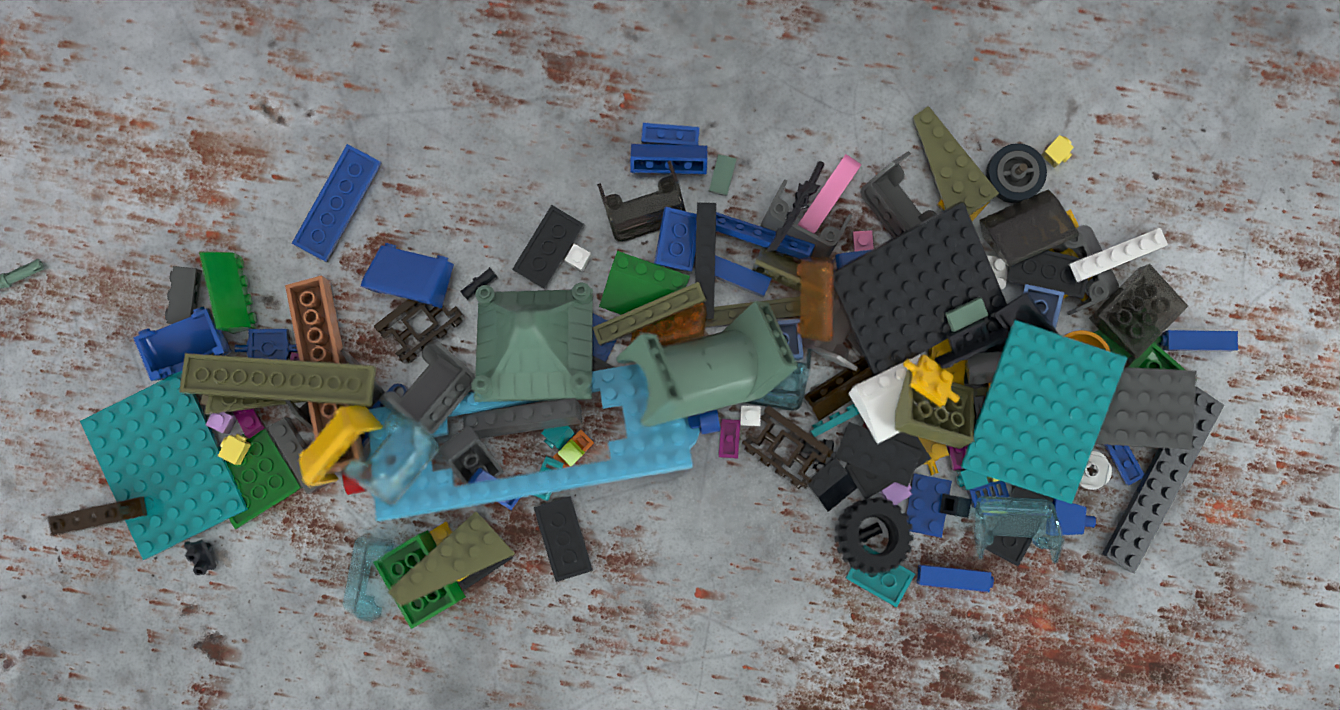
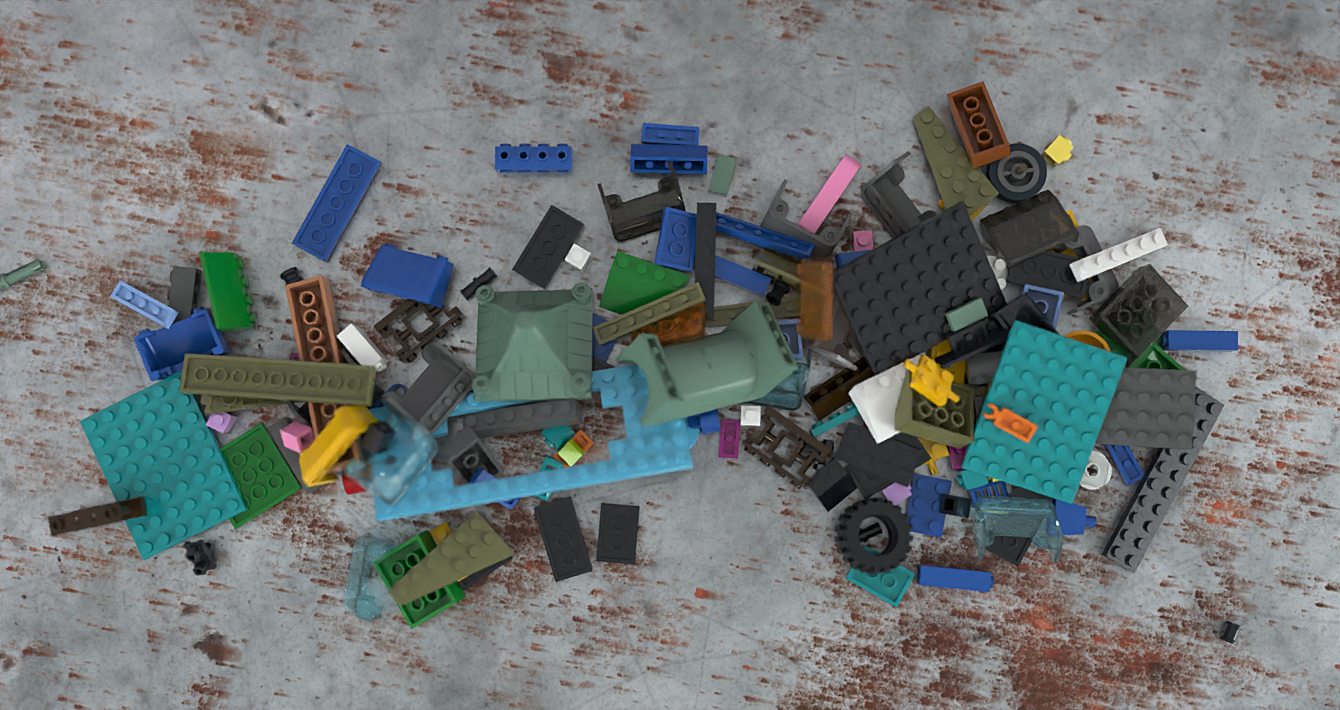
(144, 304): none -> light blue plate
(234, 448): light yellow brick -> none
(249, 421): magenta plate -> none
(268, 344): blue plate -> none
(291, 276): none -> black wheel
(297, 436): none -> bright pink brick
(362, 347): none -> white brick
(378, 437): none -> black brick
(533, 158): none -> blue brick
(618, 533): none -> black tile
(777, 293): none -> black bush
(801, 201): black sword -> none
(978, 124): none -> dark orange brick
(1012, 423): none -> orange plate
(1231, 632): none -> black bush

